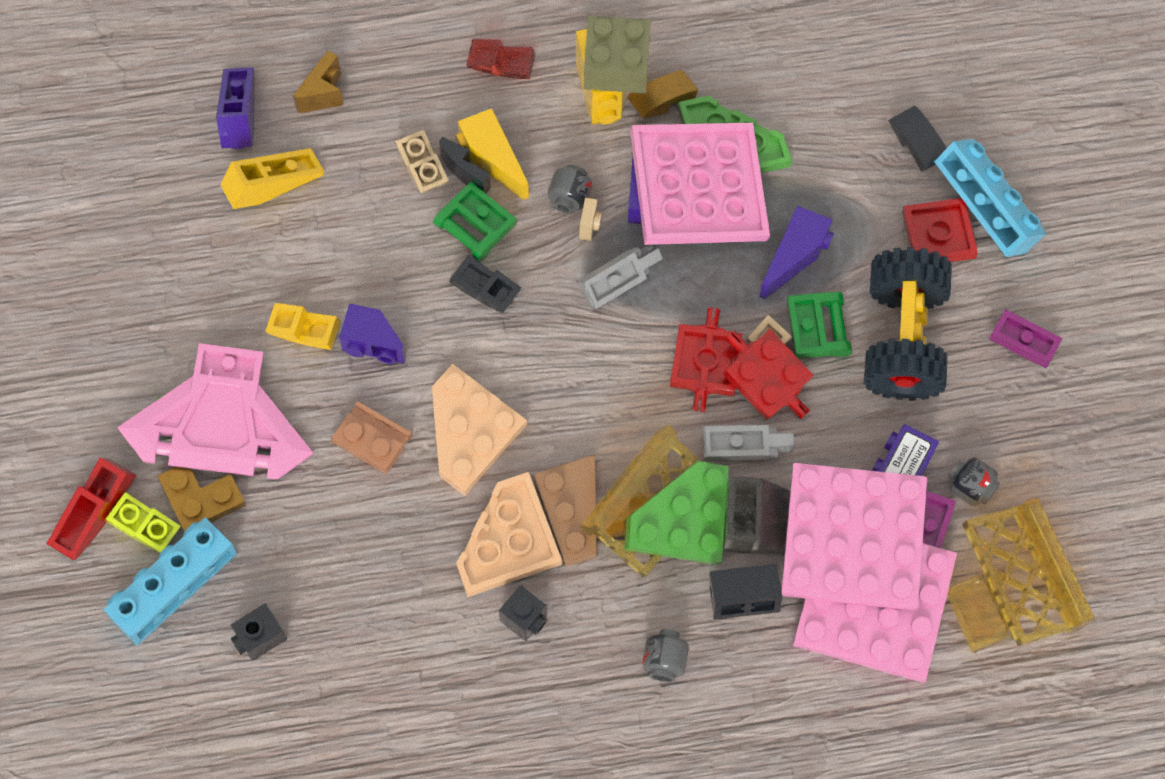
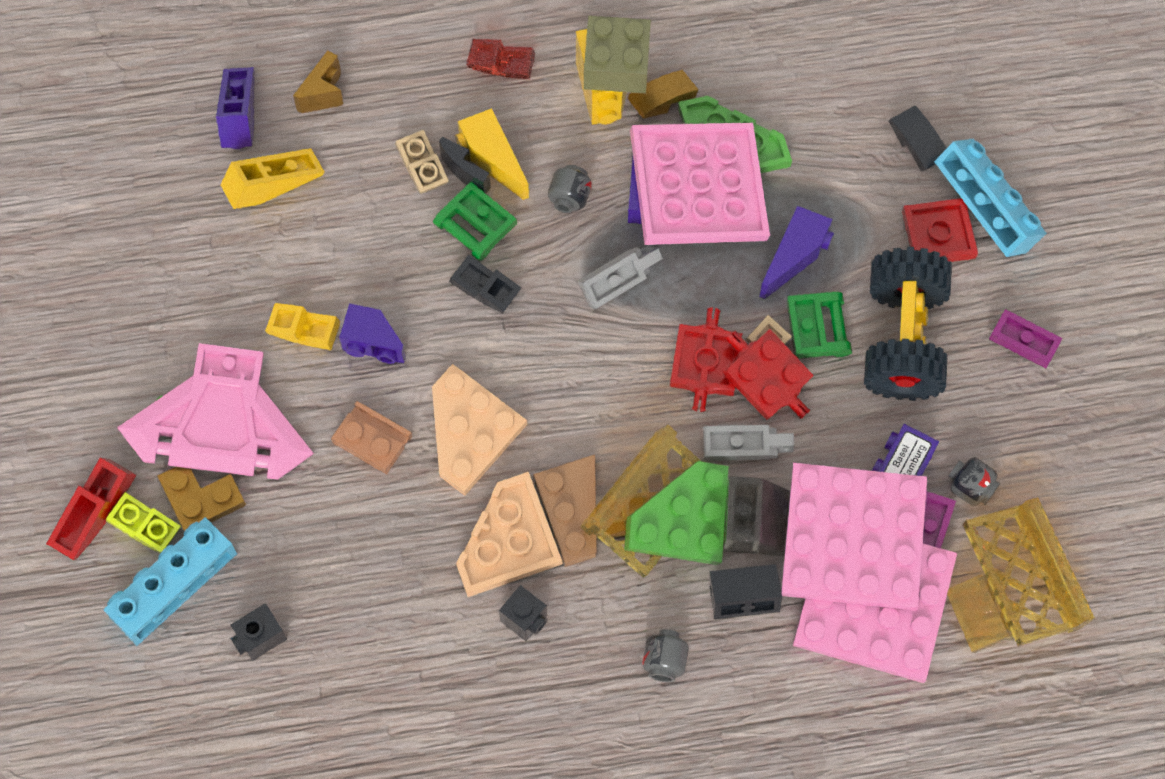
(590, 219): tan plate -> none

